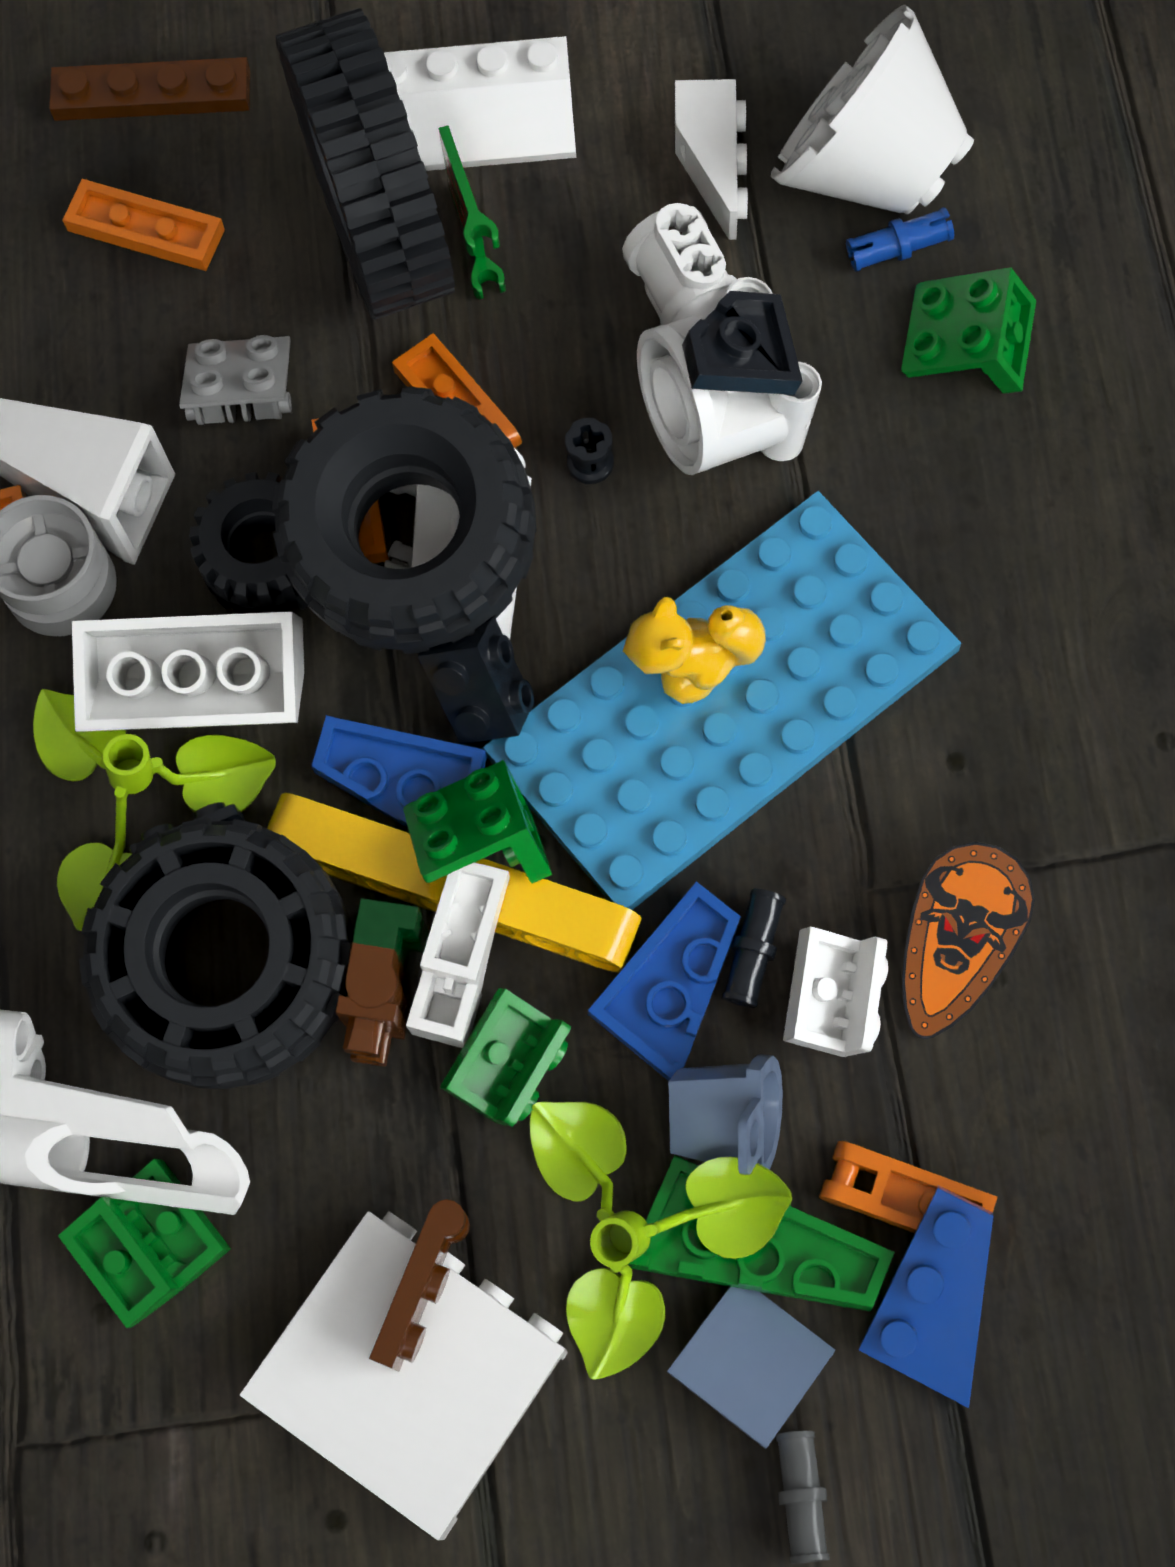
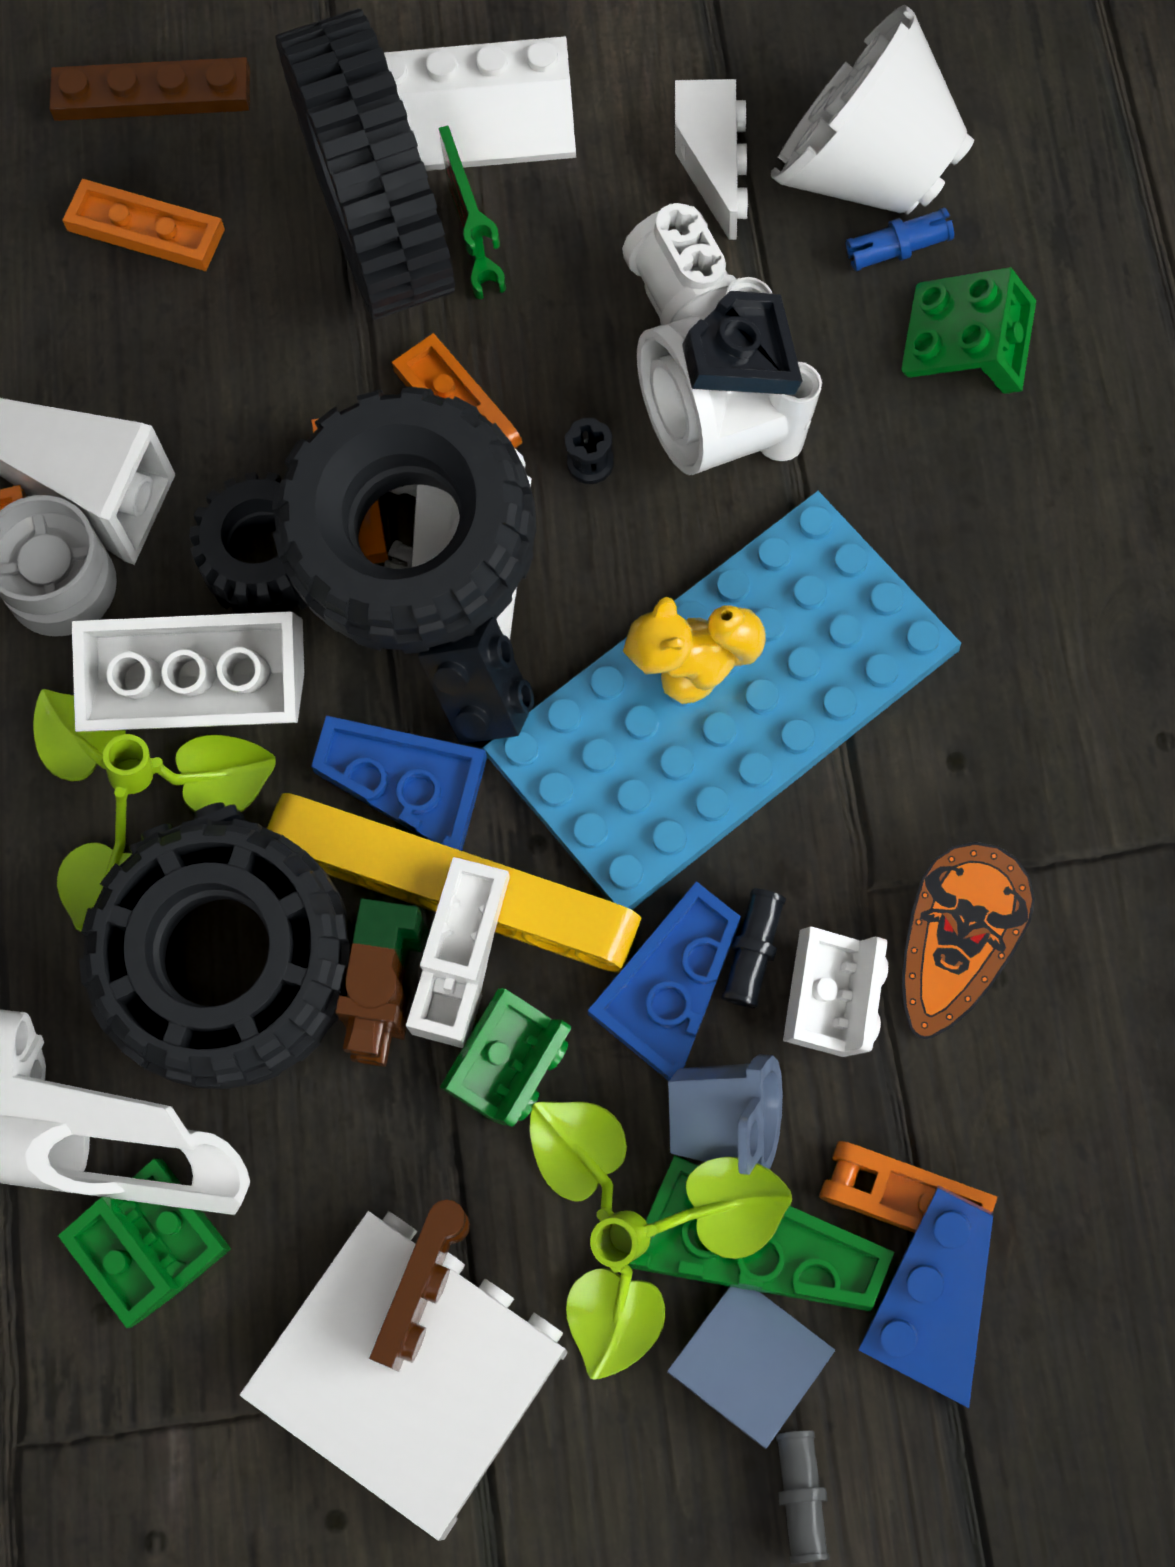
(236, 374): light grey hinge -> none
(473, 822): green bracket -> none

